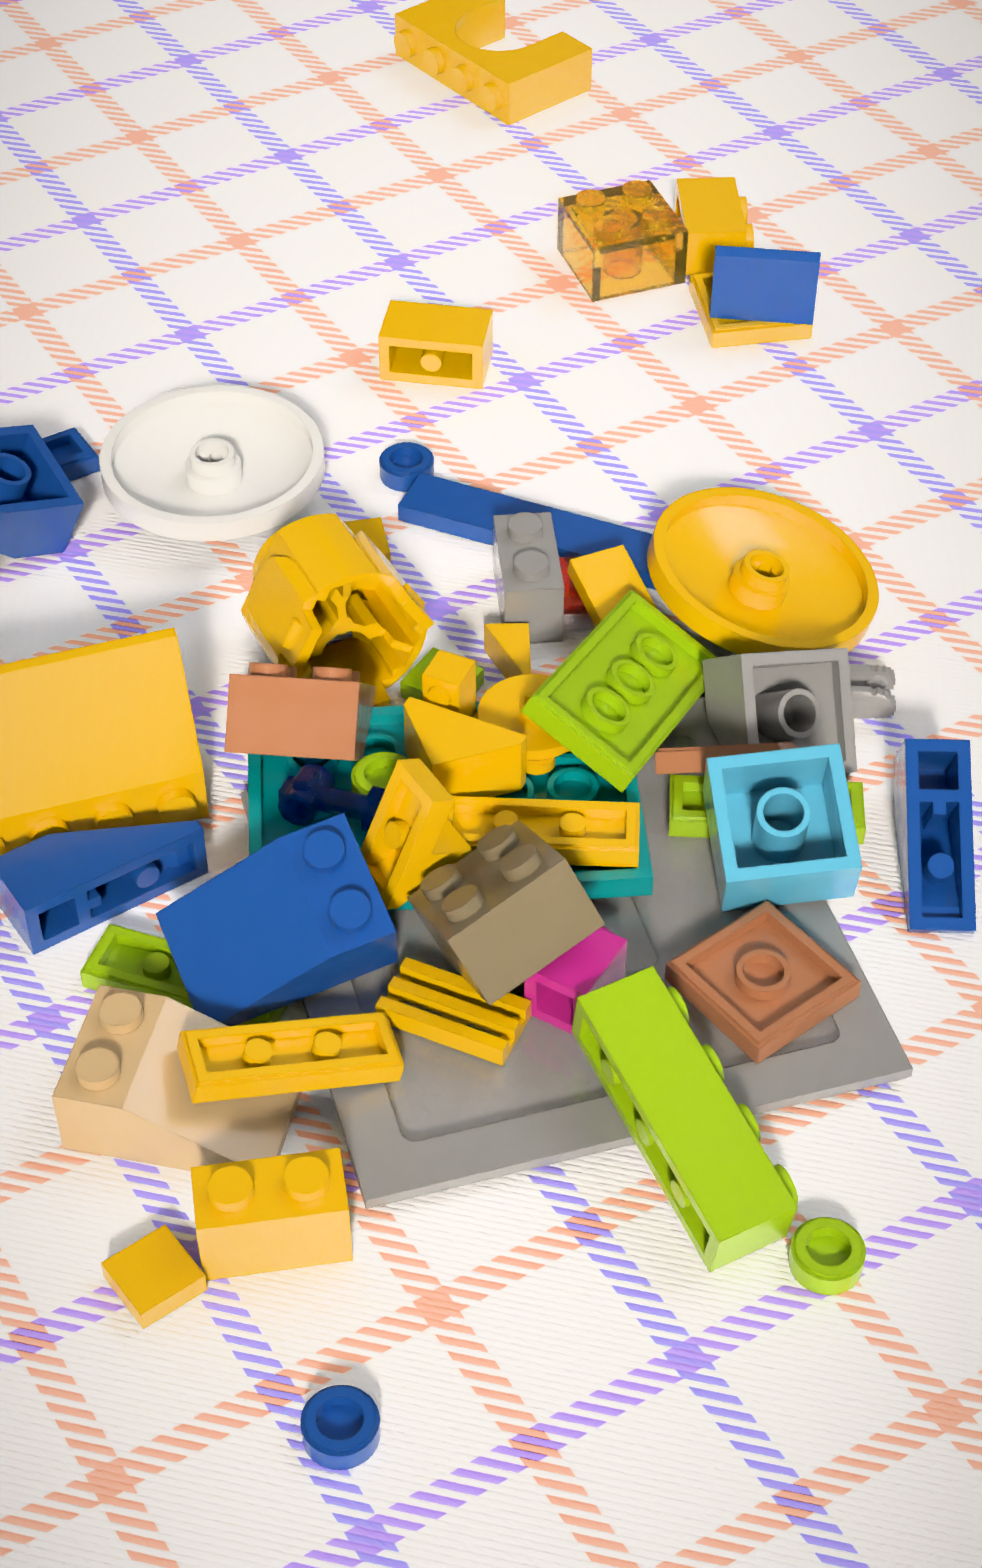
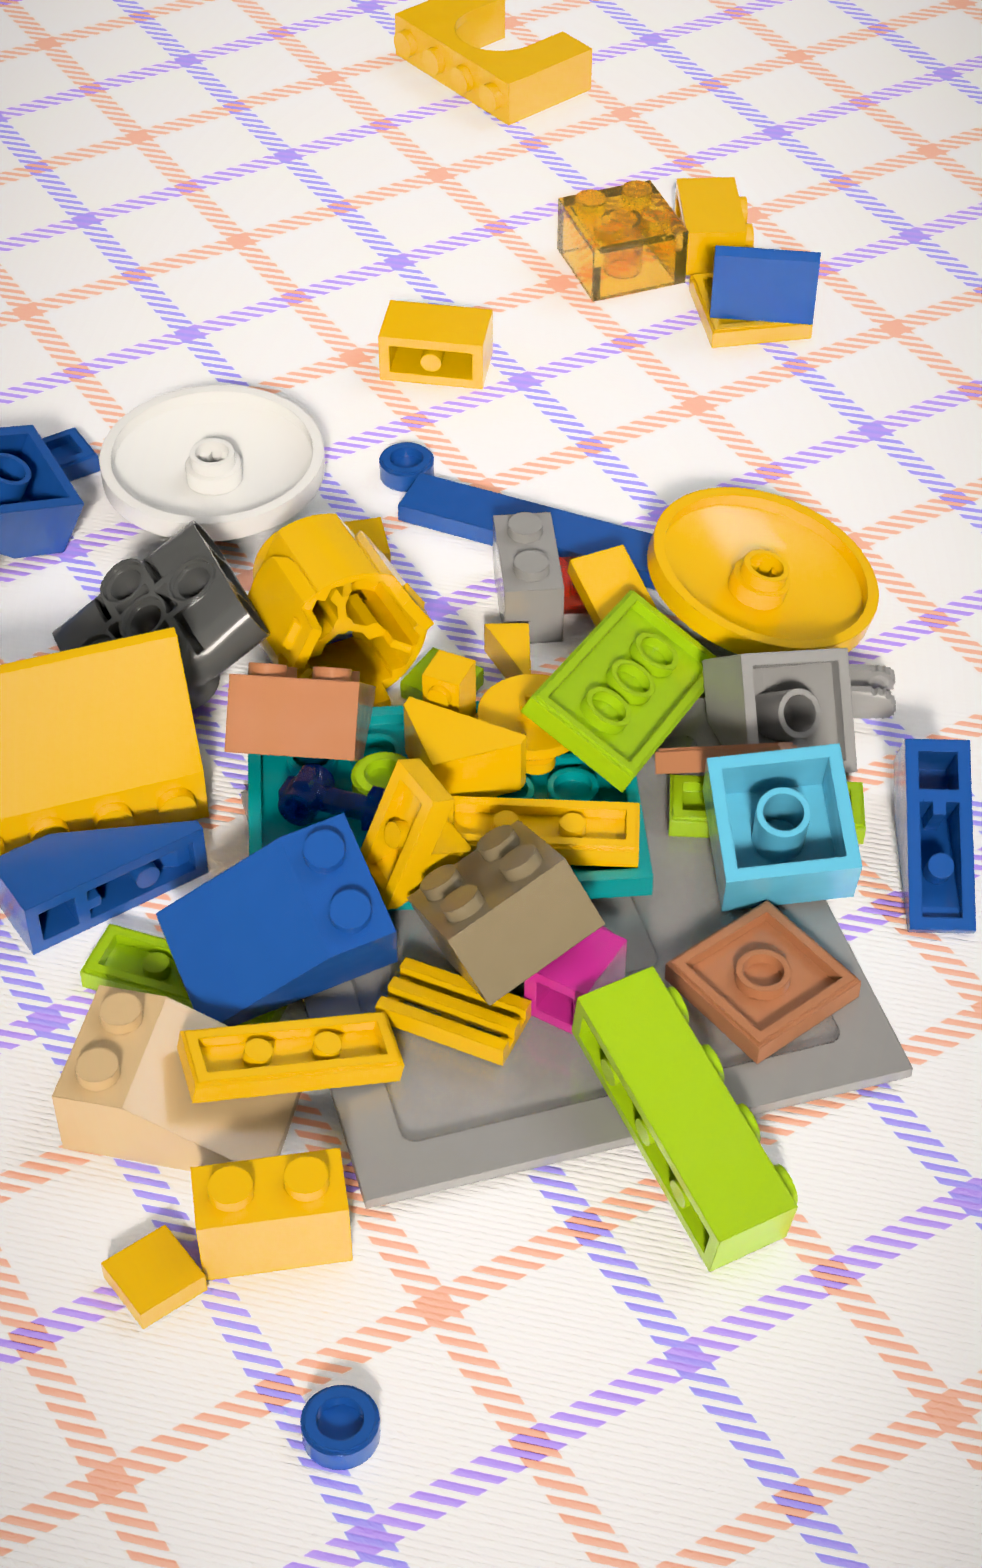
(179, 587): none -> dark grey connector
(827, 1256): lime tile -> none

